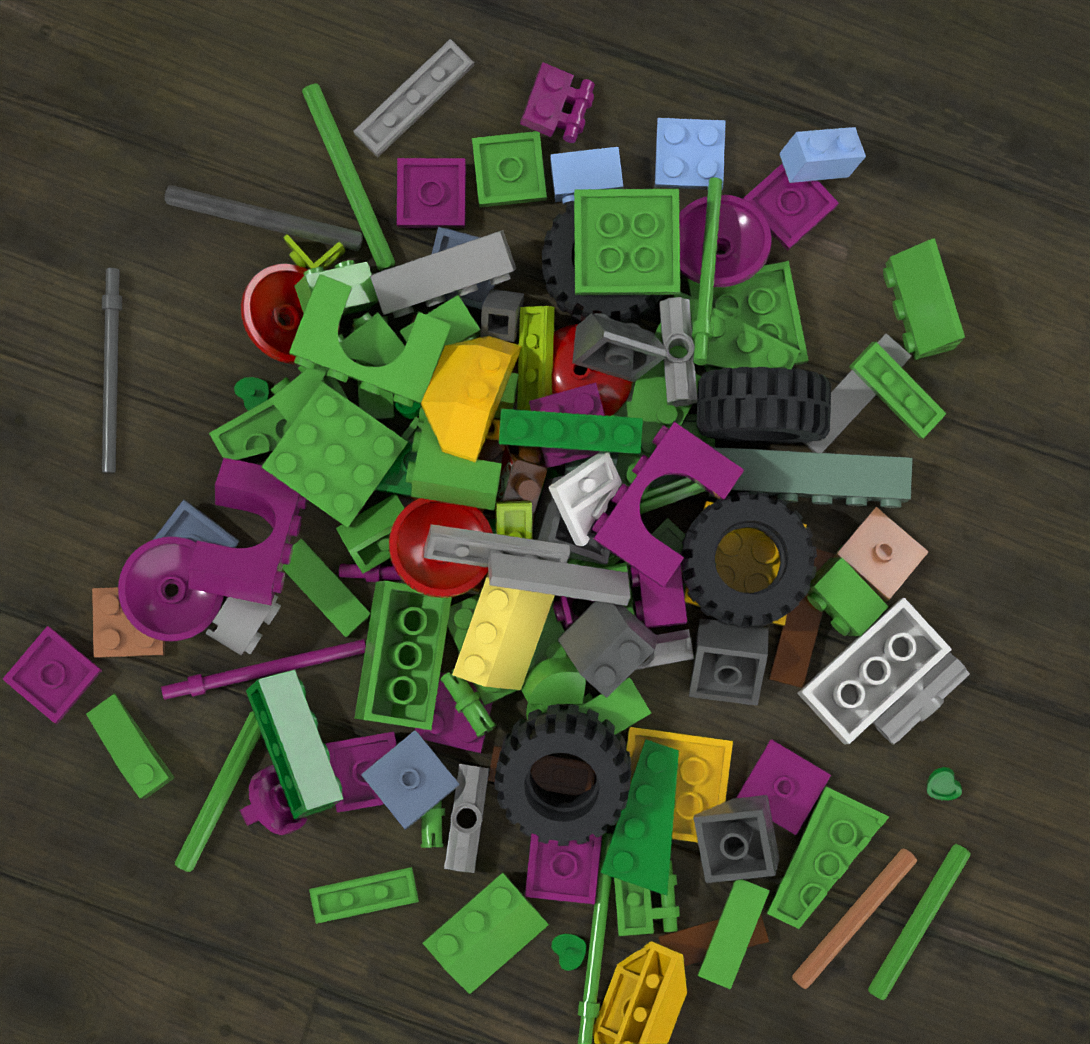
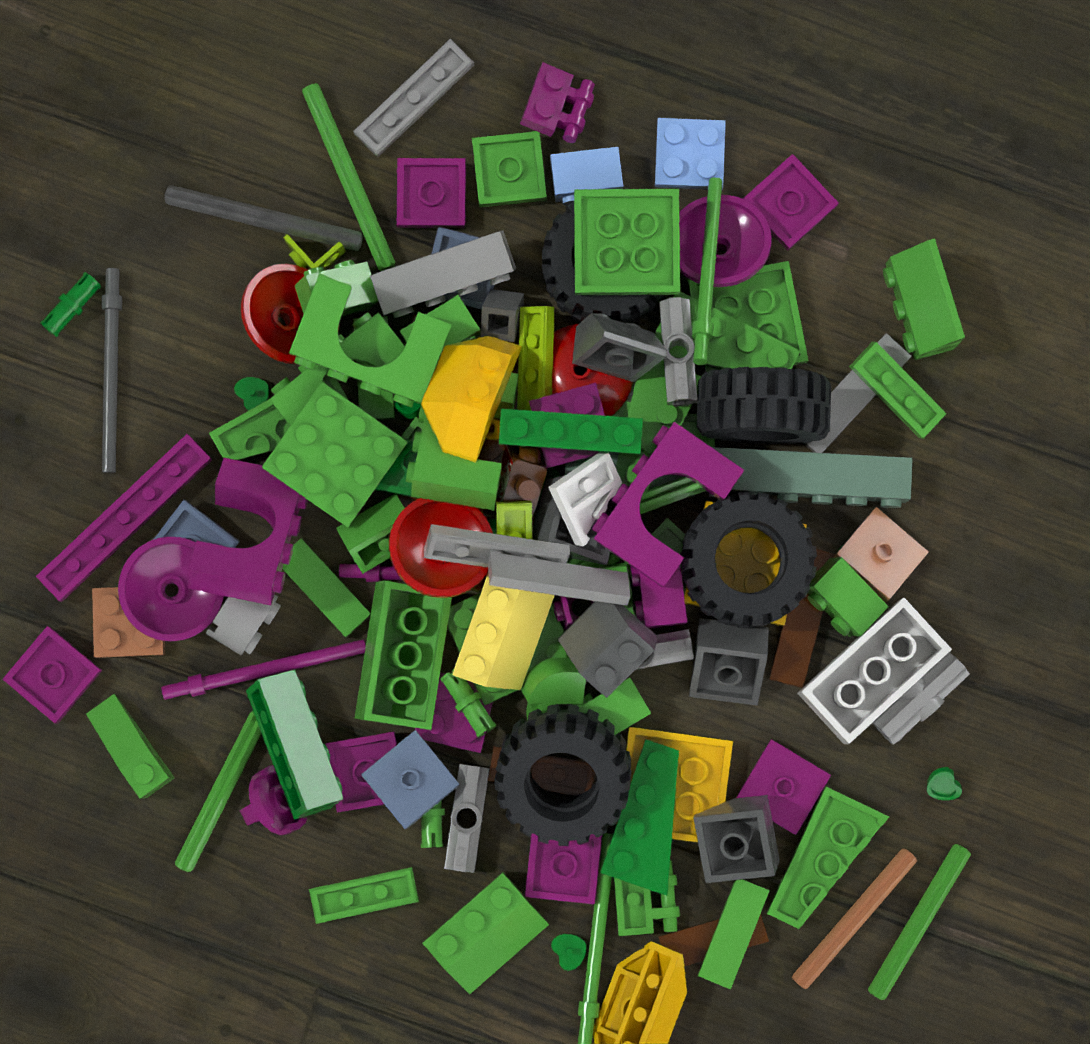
(70, 304): none -> green pin
(123, 518): none -> magenta plate
(822, 154): light blue brick -> none

